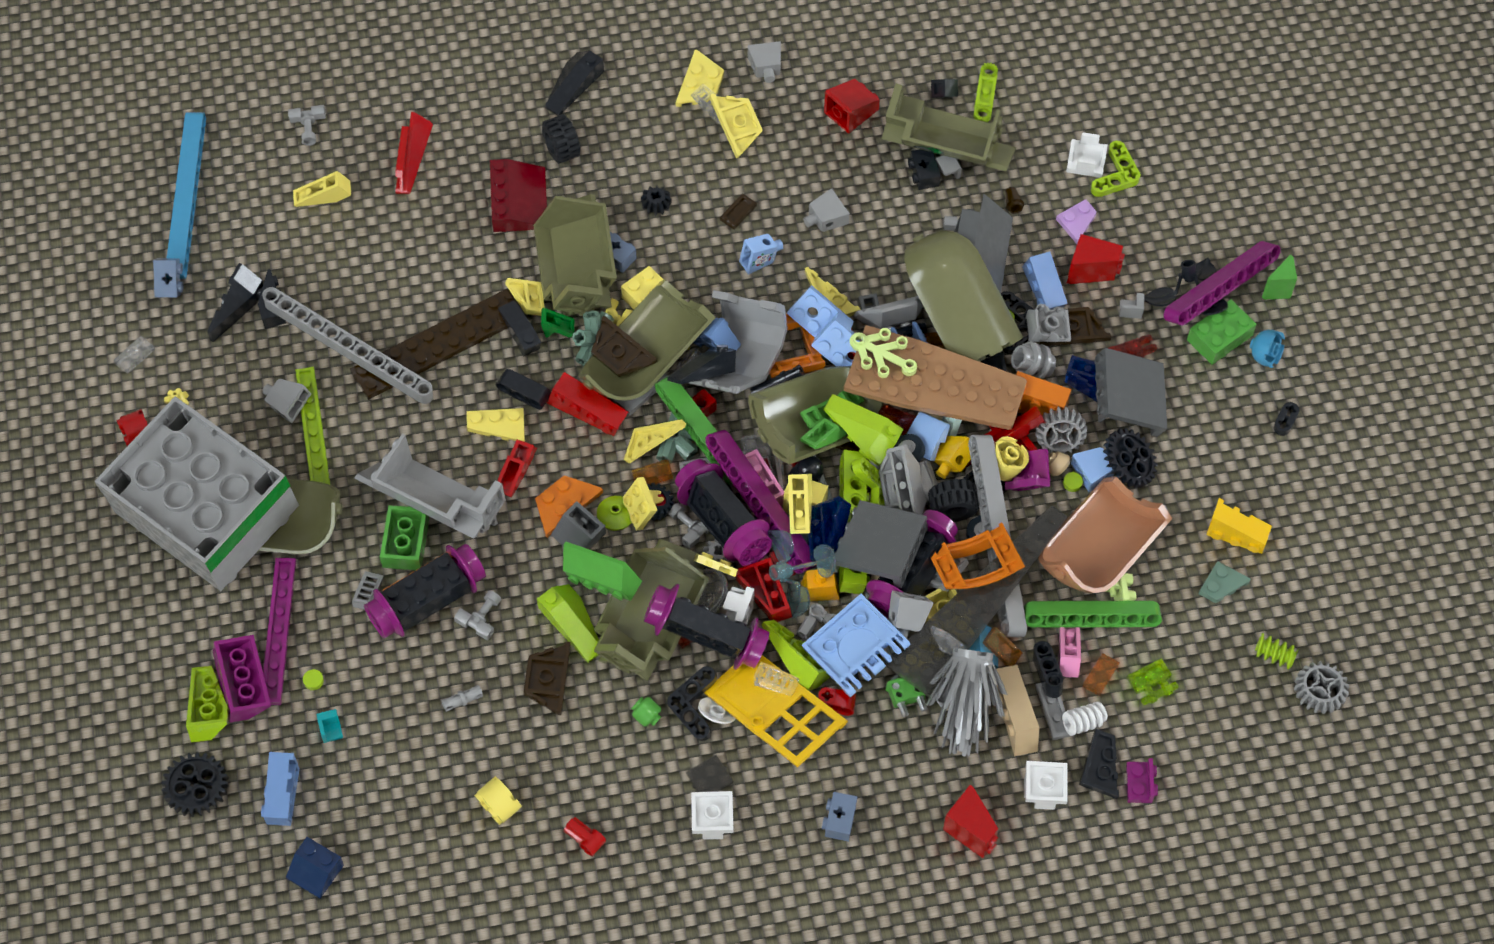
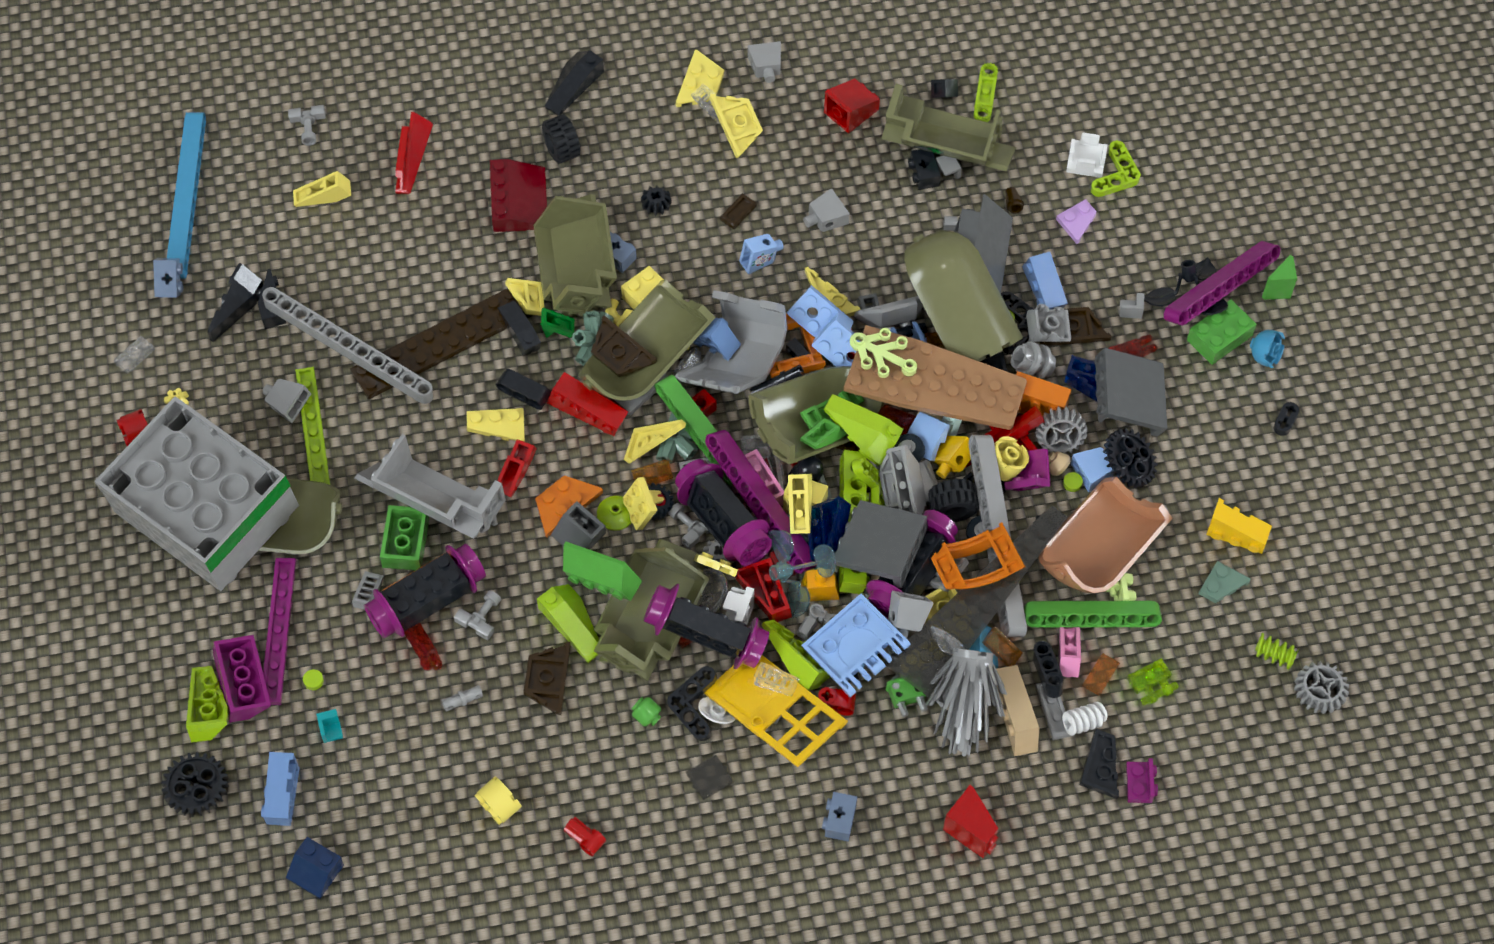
(423, 647): none -> clear red hinge
(707, 365): black wedge -> none
(712, 813): white panel -> none
(795, 348): none -> black piece
(1045, 784): white panel -> none
(1095, 261): red slope -> none

